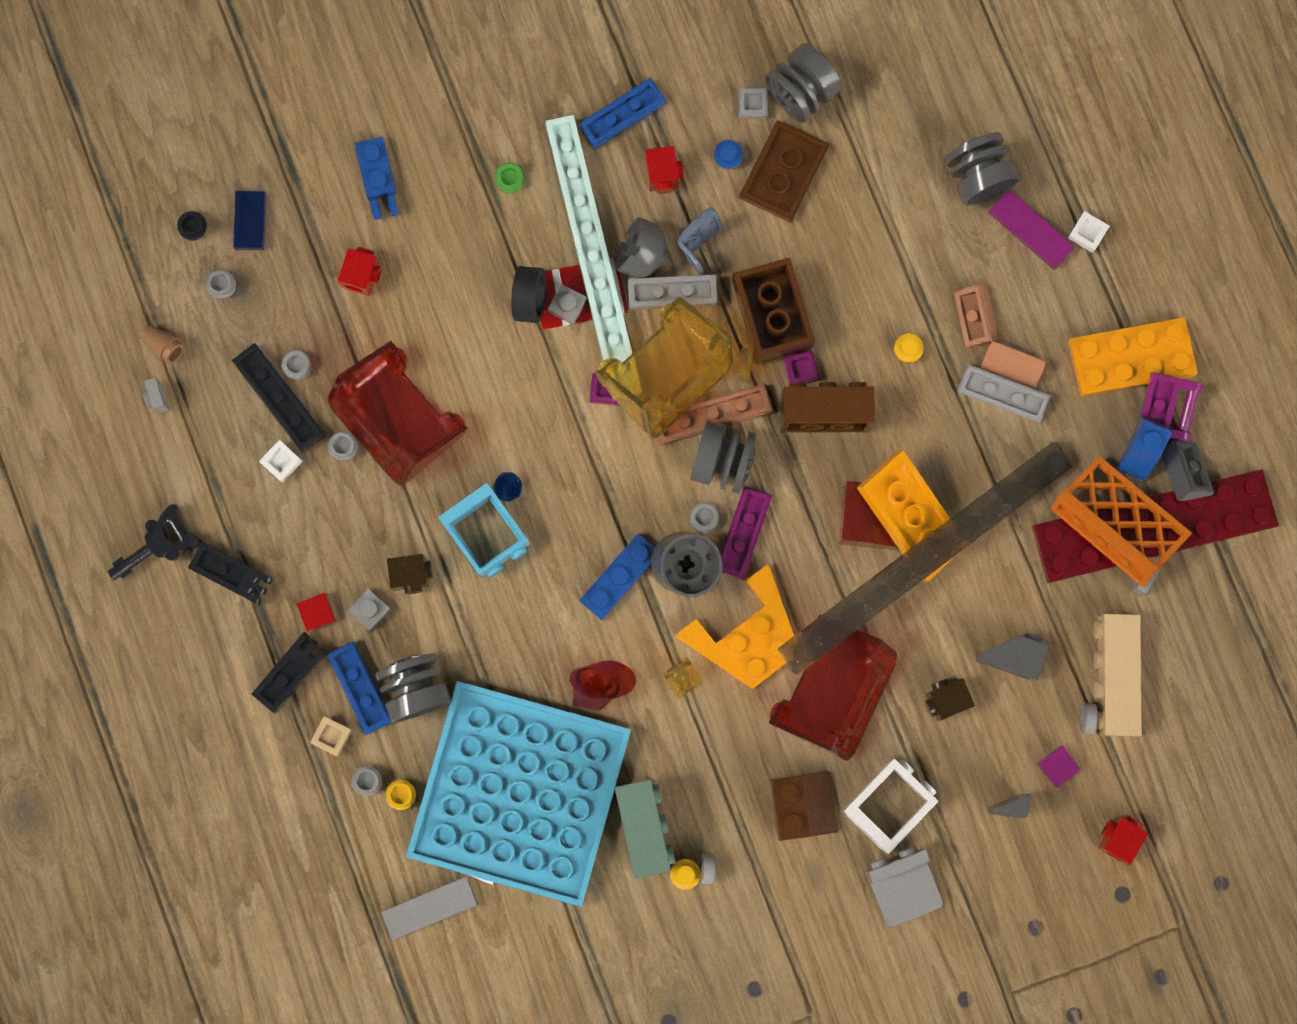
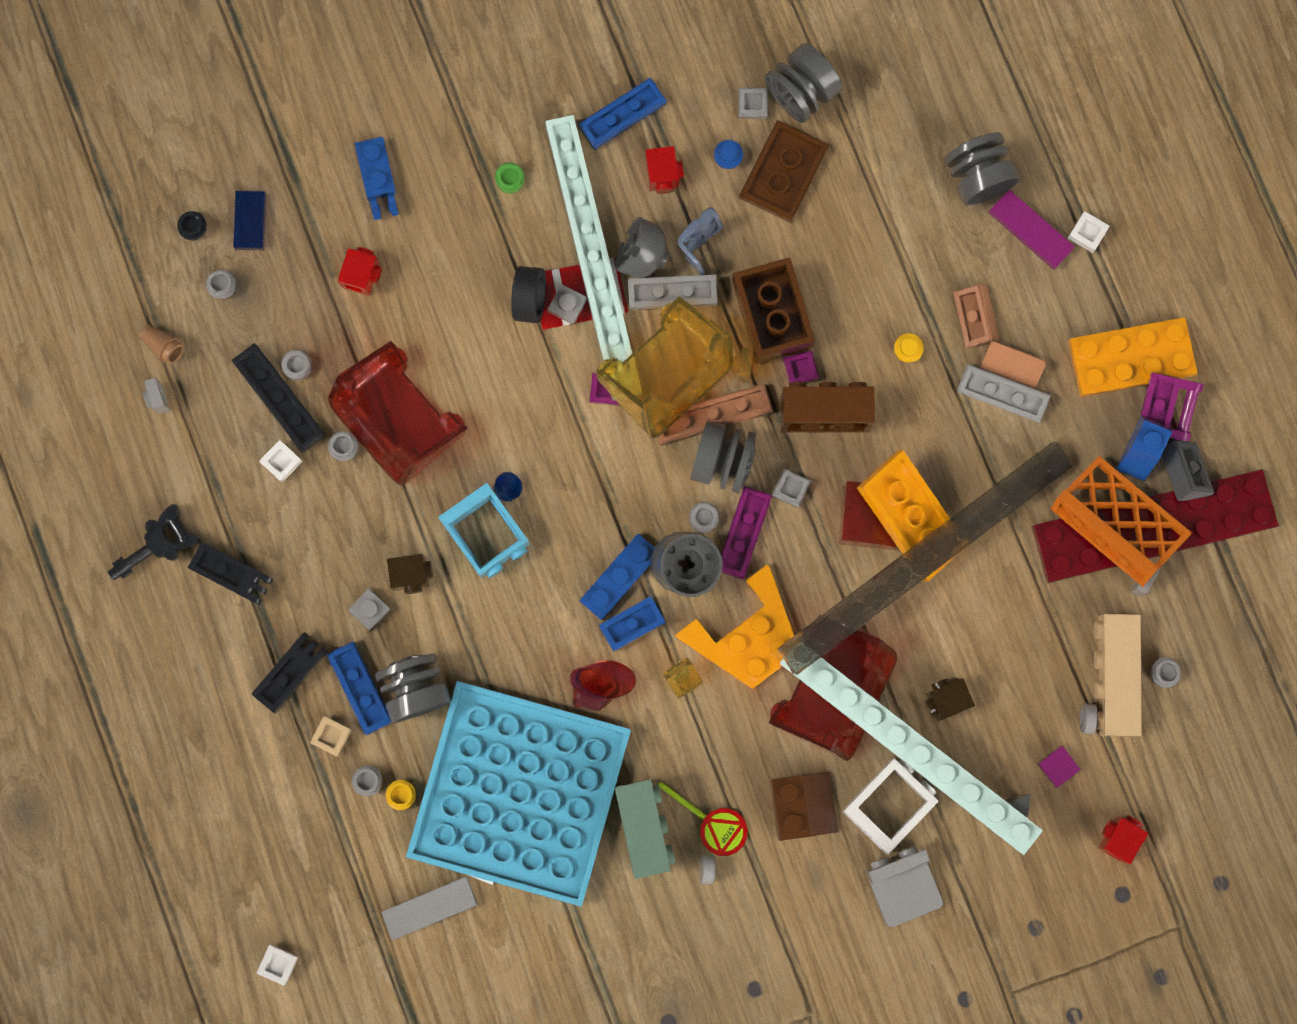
(277, 965): none -> white plate
(316, 612): red tile -> none
(632, 624): none -> blue plate
(685, 874): yellow plate -> none
(721, 830): none -> piece
(791, 488): none -> light grey tile
(920, 754): none -> light aqua plate
(1018, 656): dark grey slope -> none
(1165, 672): none -> light grey plate

